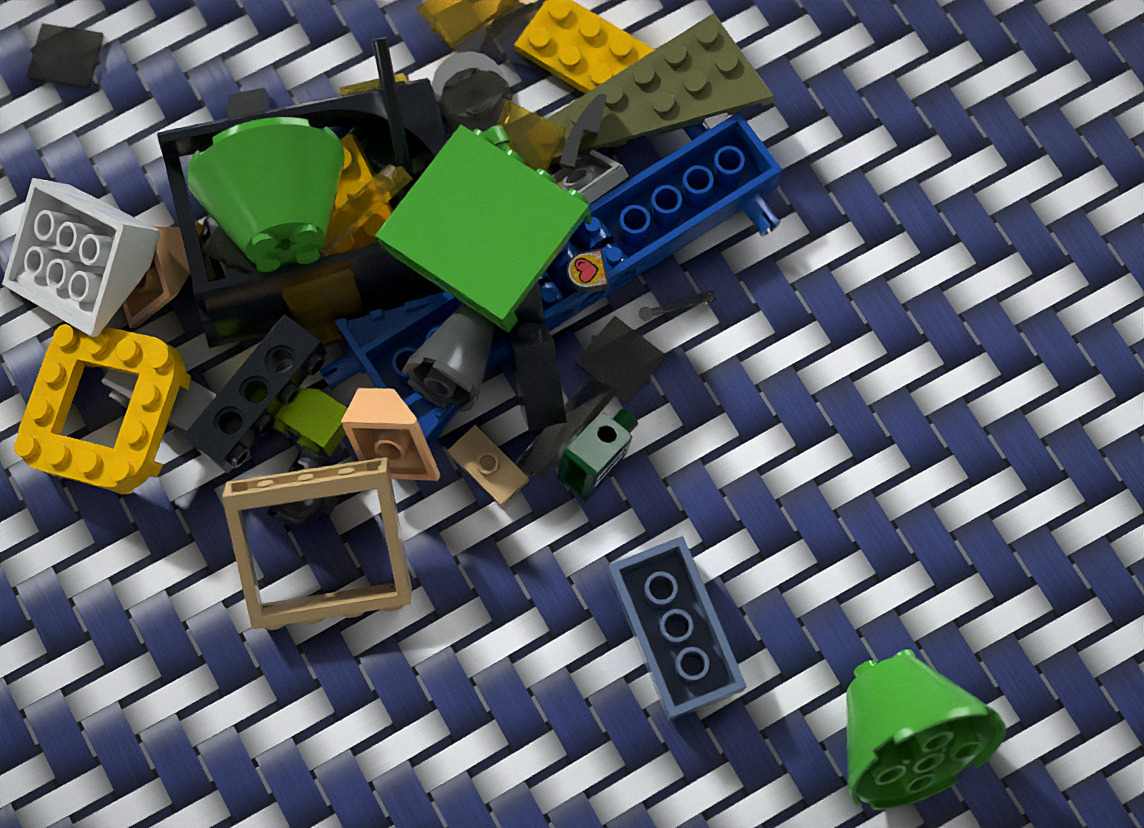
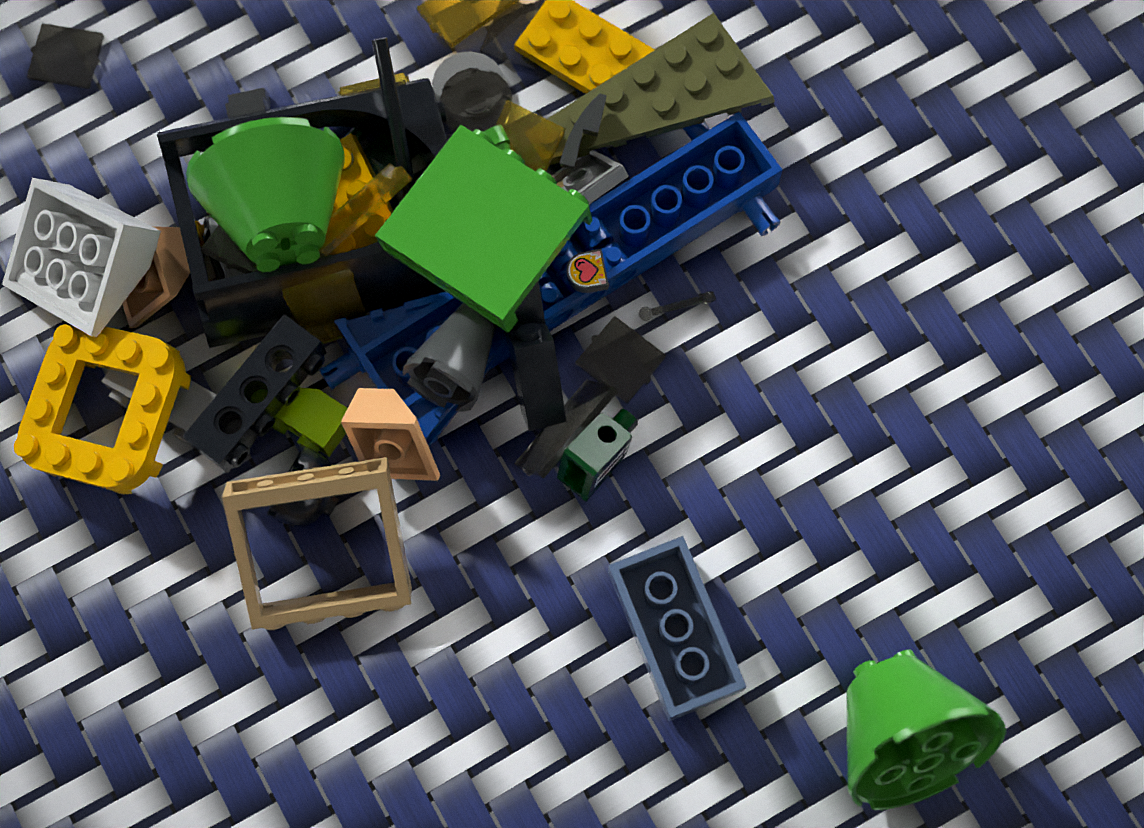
(488, 466): tan plate -> none

